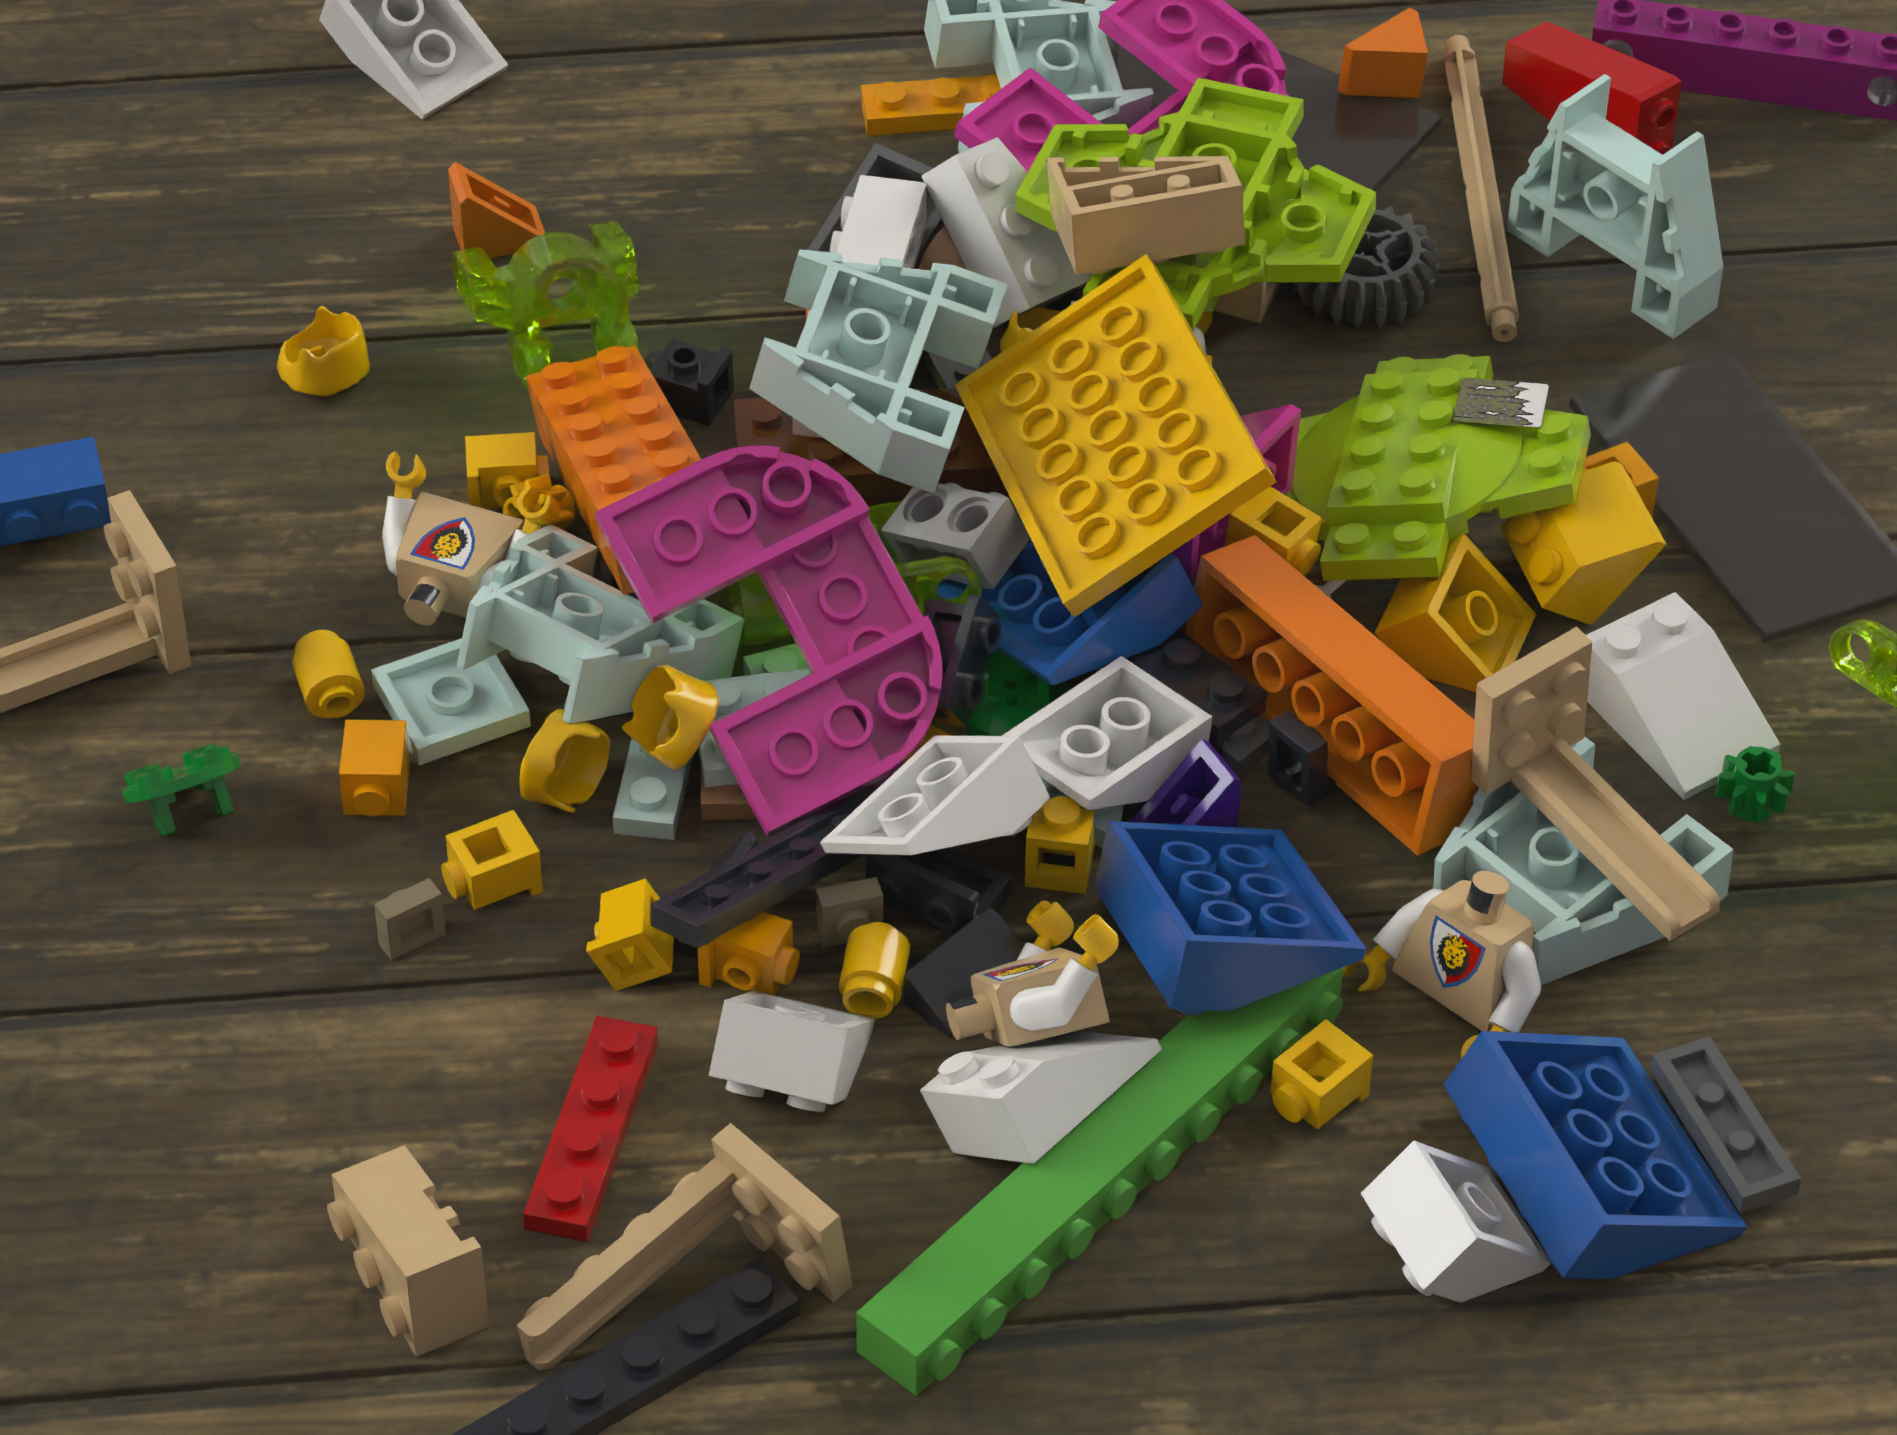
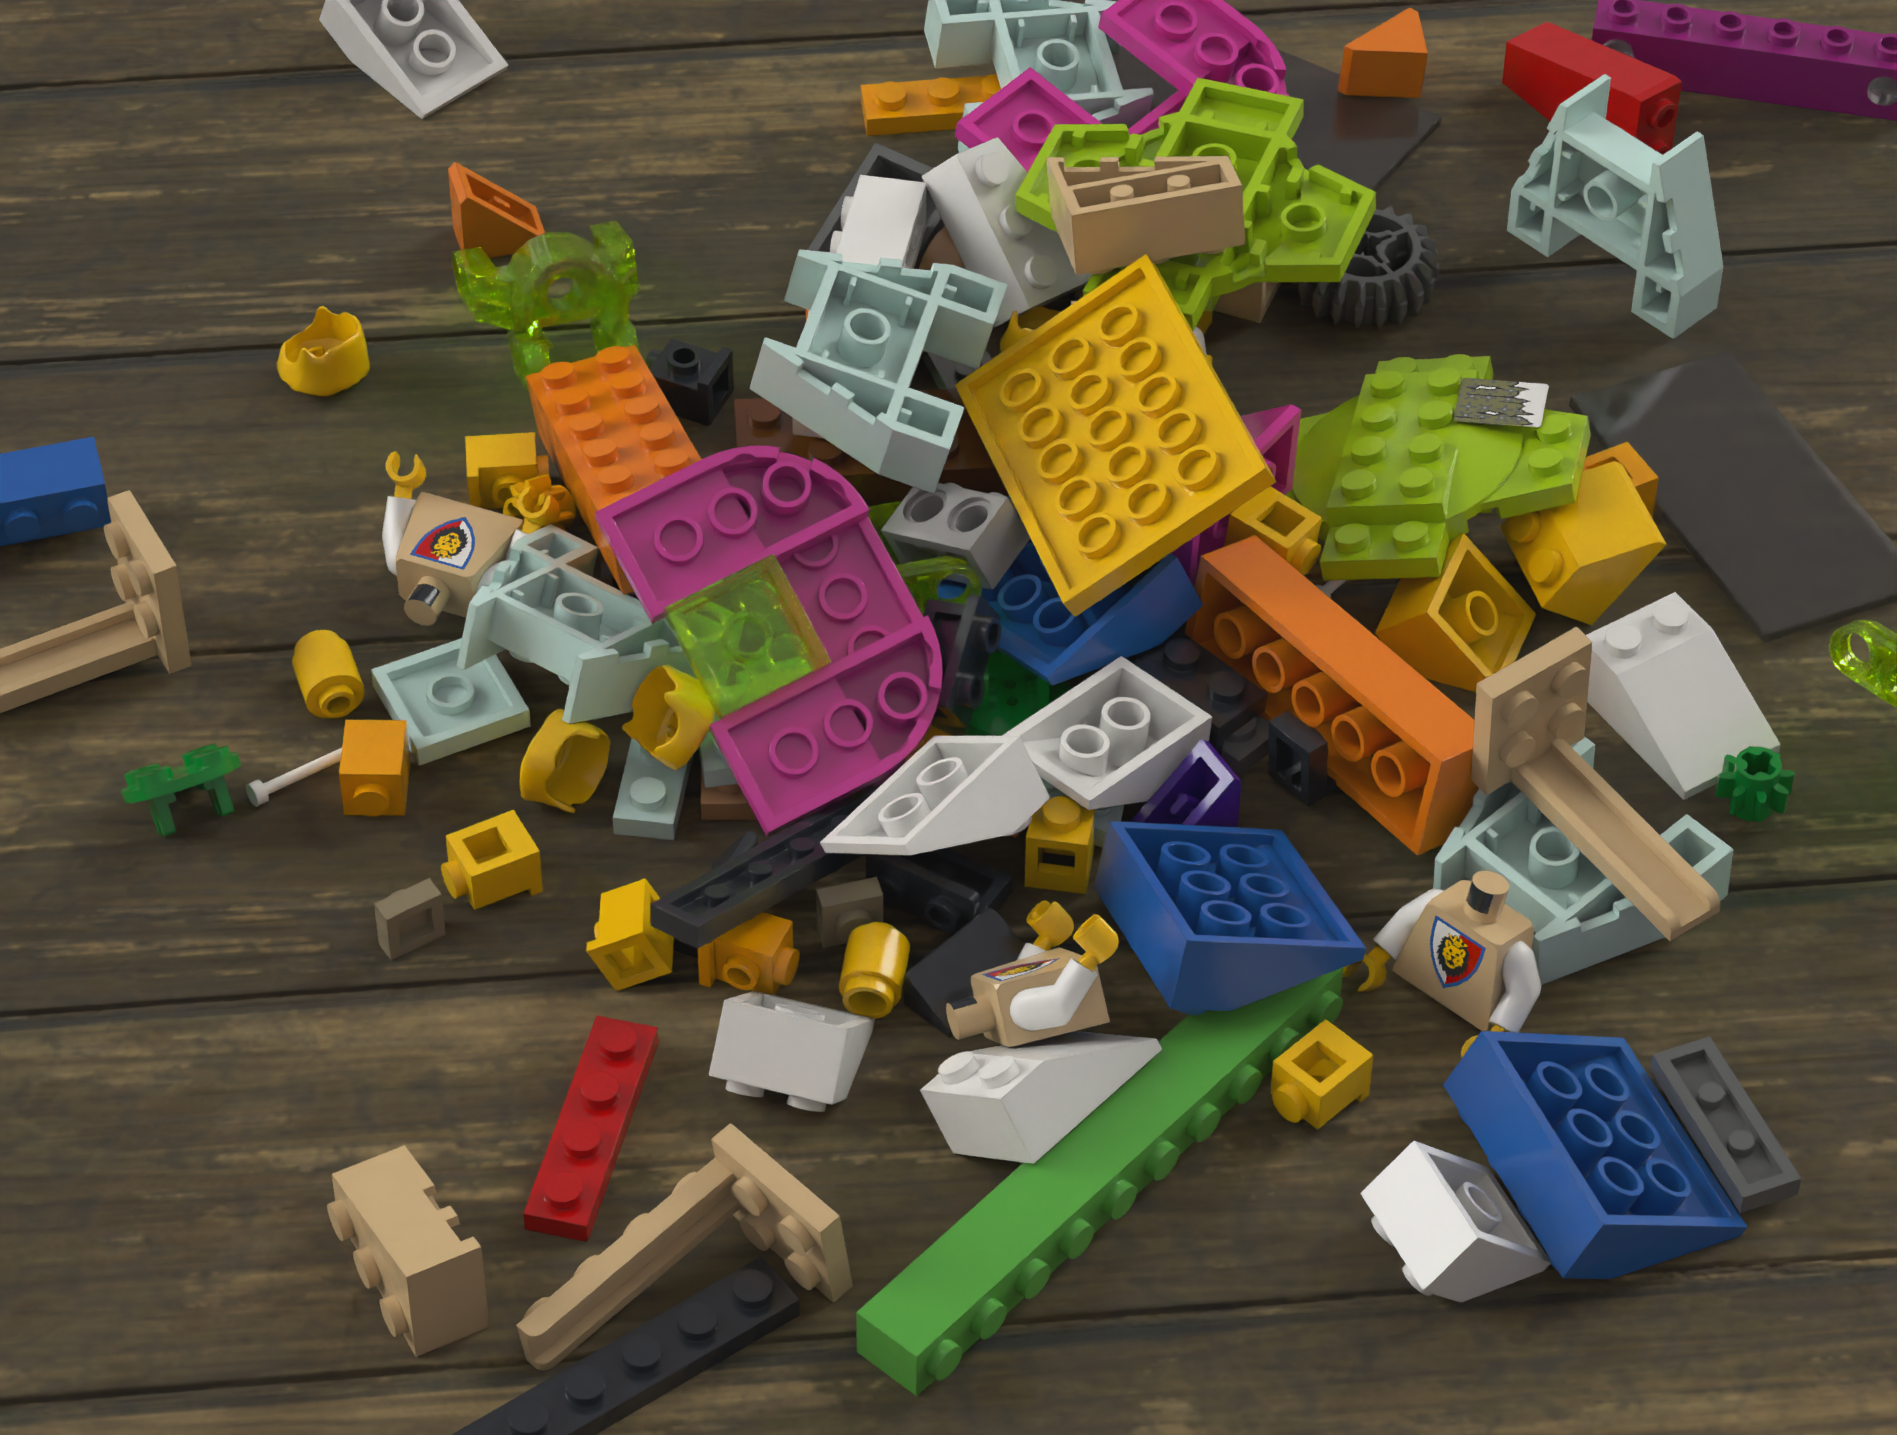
(259, 791): none -> white piece
(746, 636): none -> clear neon green plate
(1482, 189): tan piece -> none

